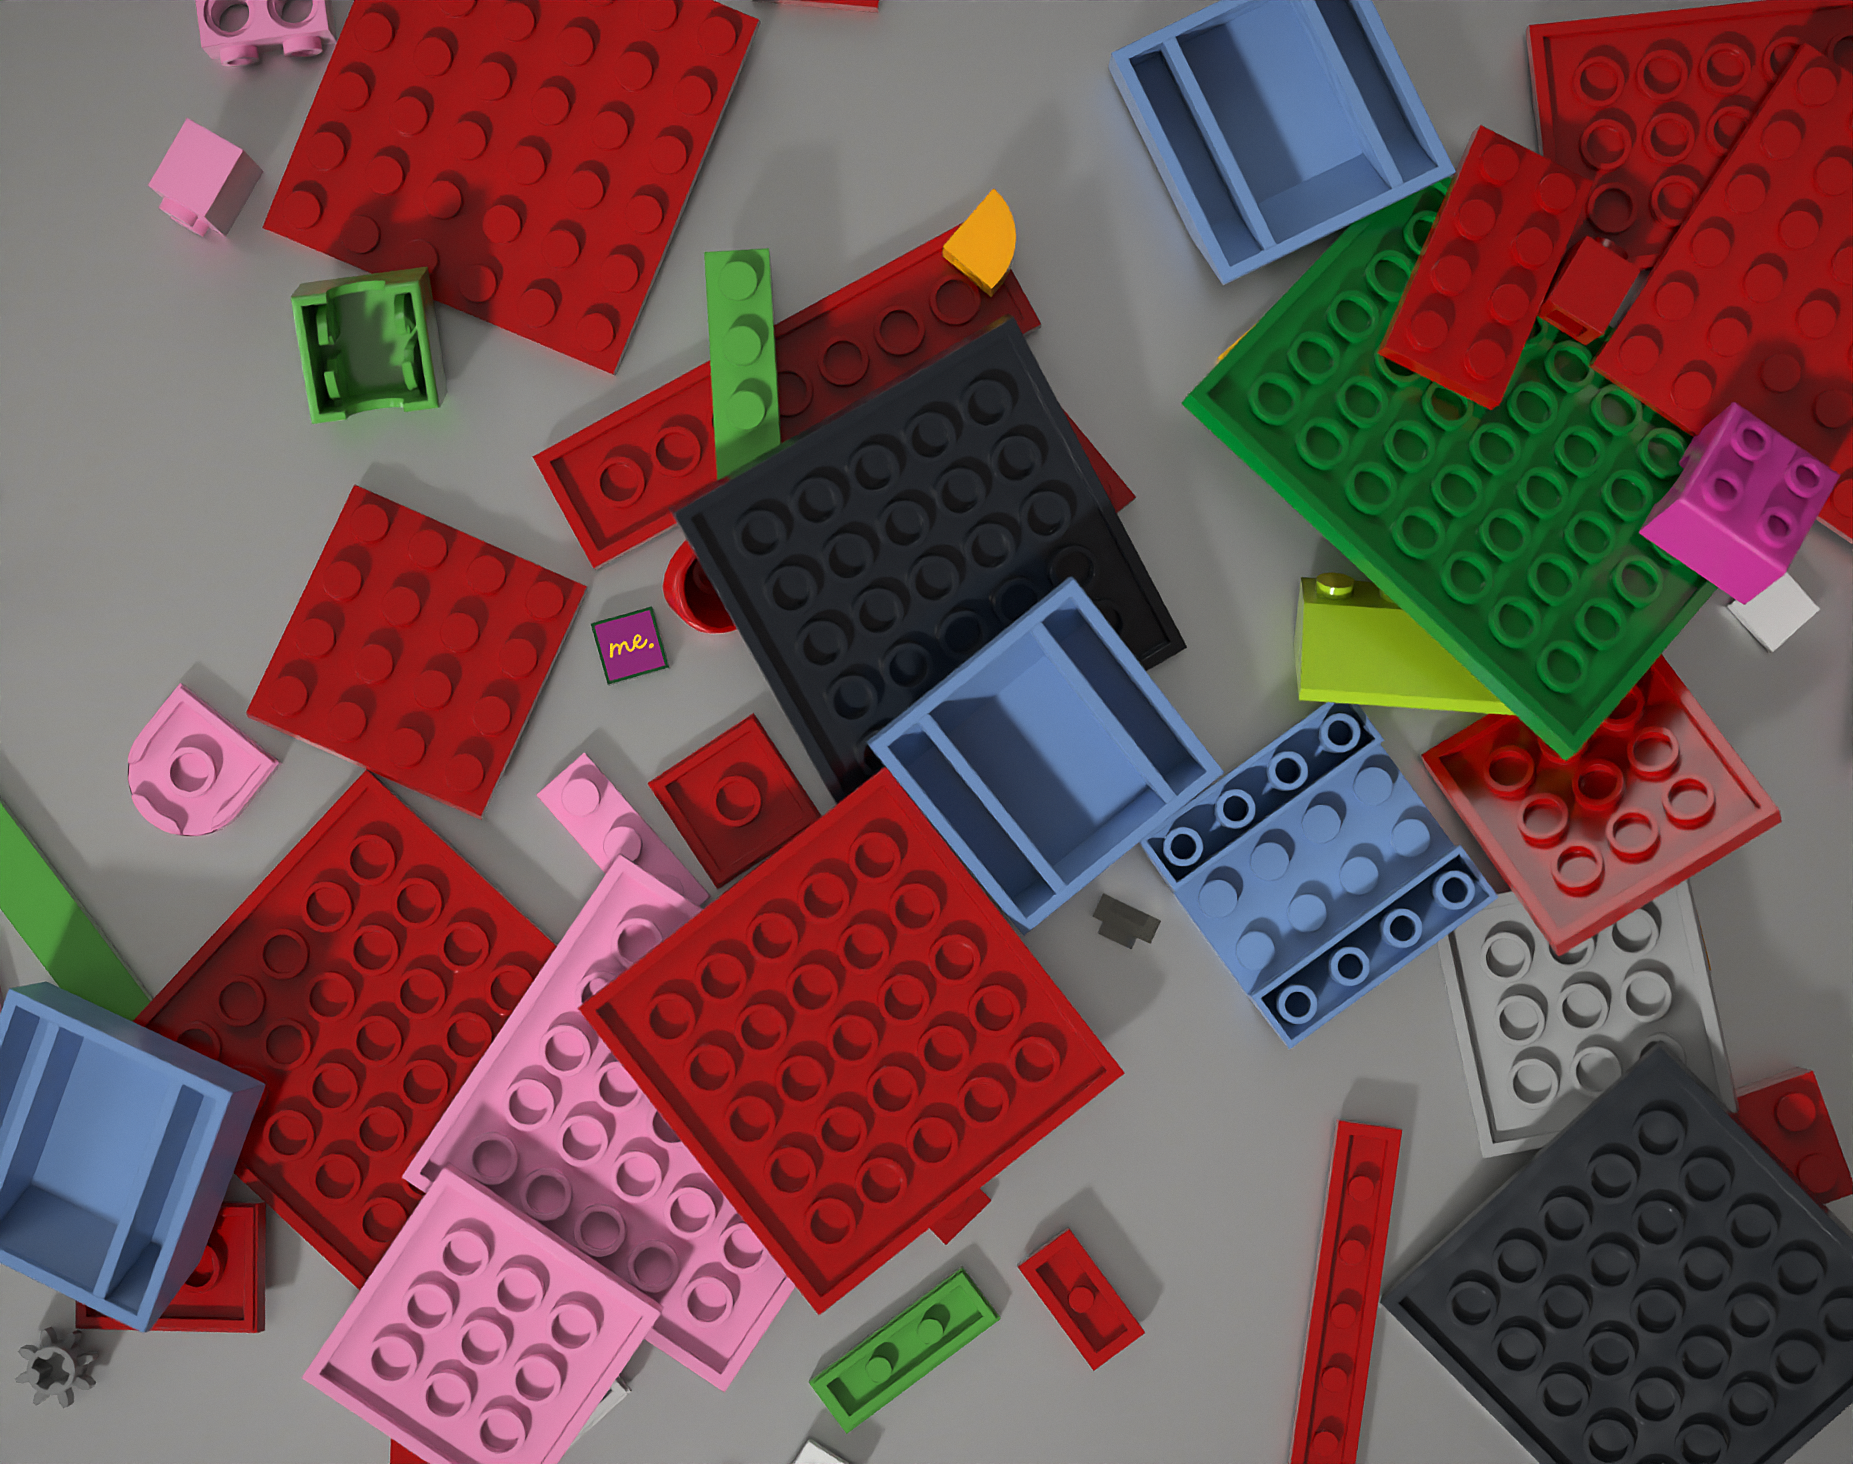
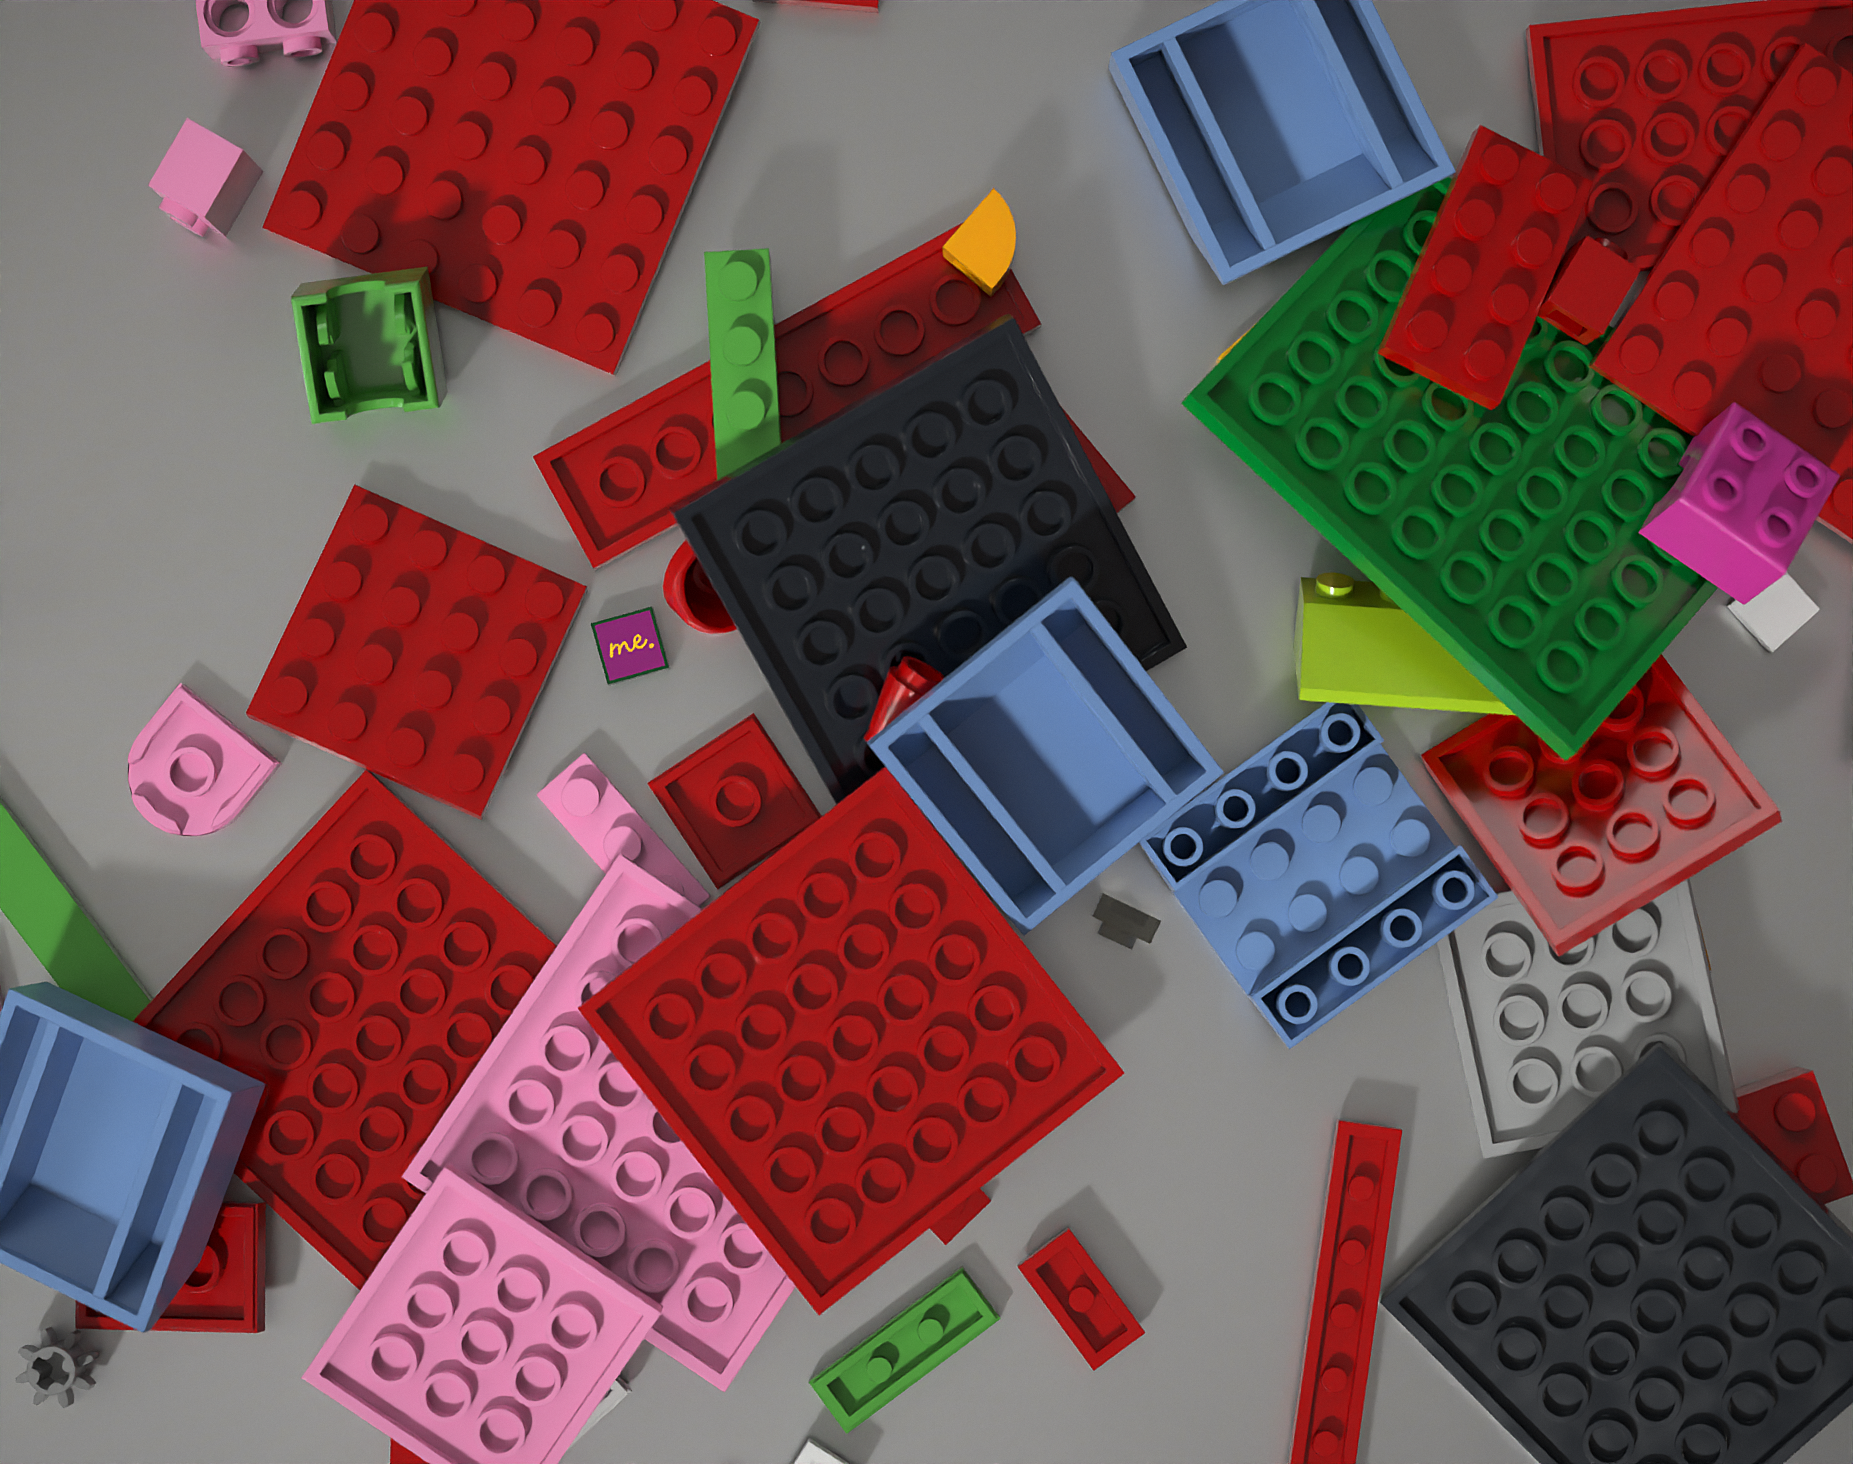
(901, 690): none -> red cone

